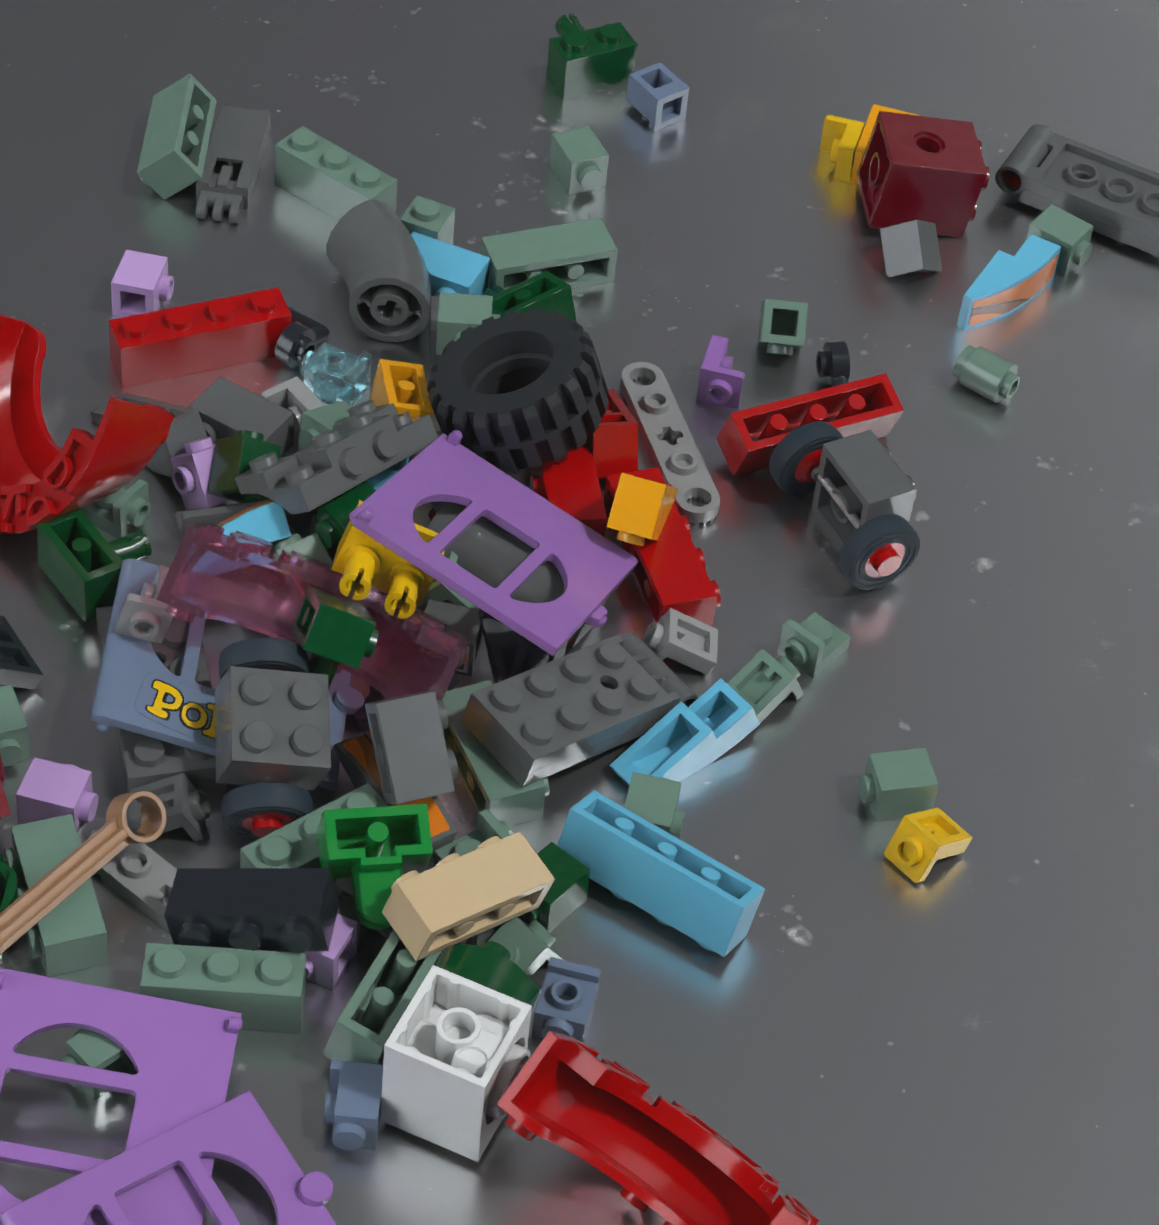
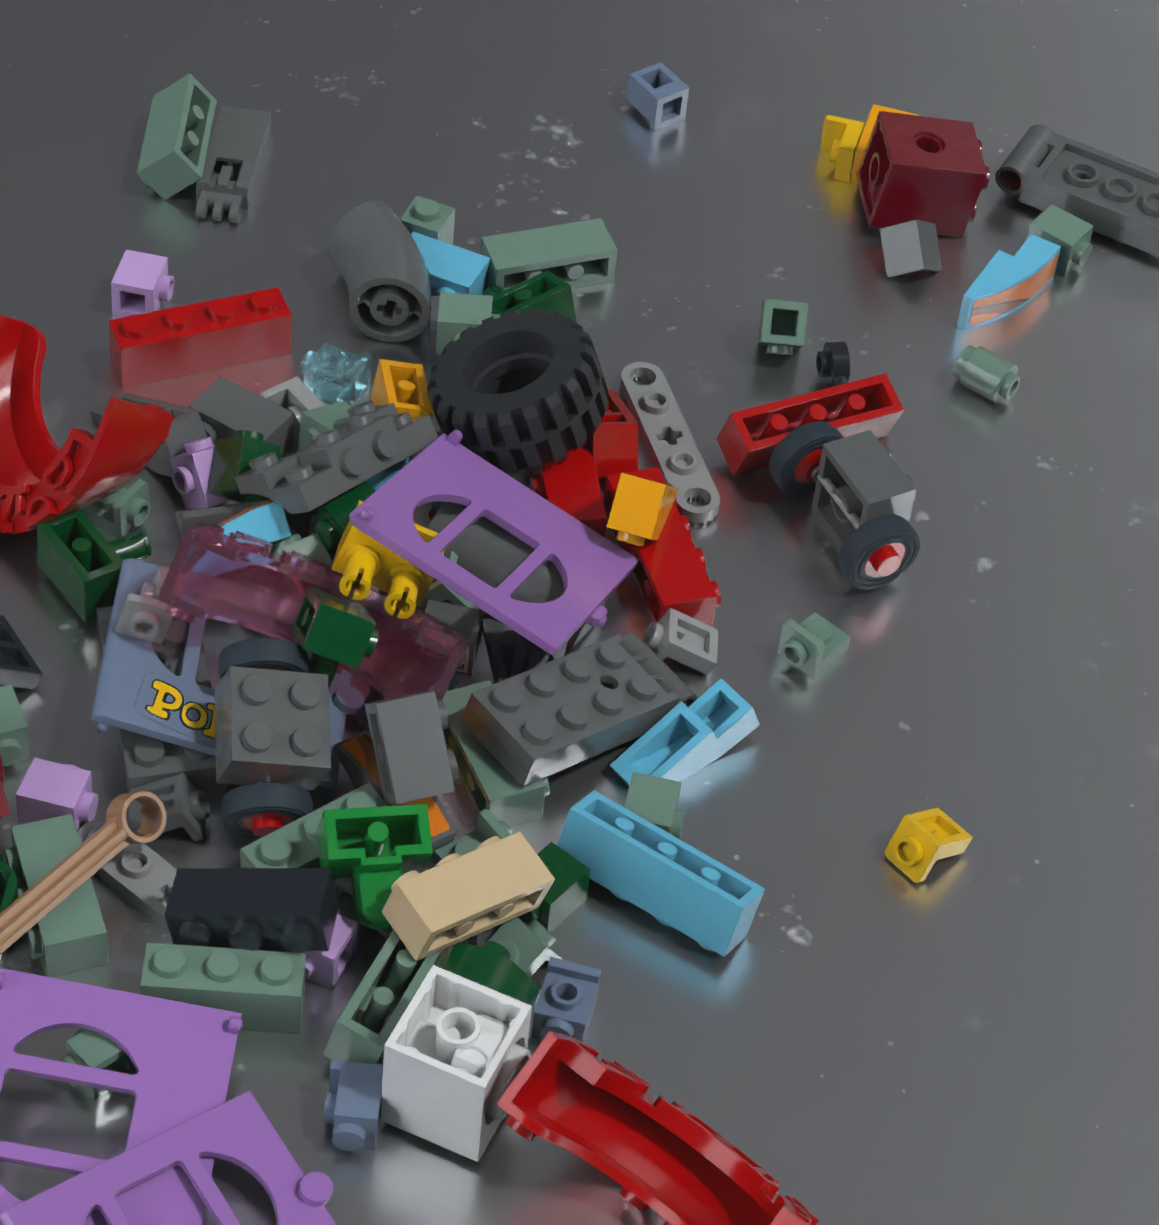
(299, 338): black plate -> none
(329, 174): sand green brick -> none
(578, 160): sand green brick -> none
(589, 59): dark green brick -> none
(717, 380): medium lavender bracket -> none
(766, 682): sand green bracket -> none
(898, 783): sand green brick -> none

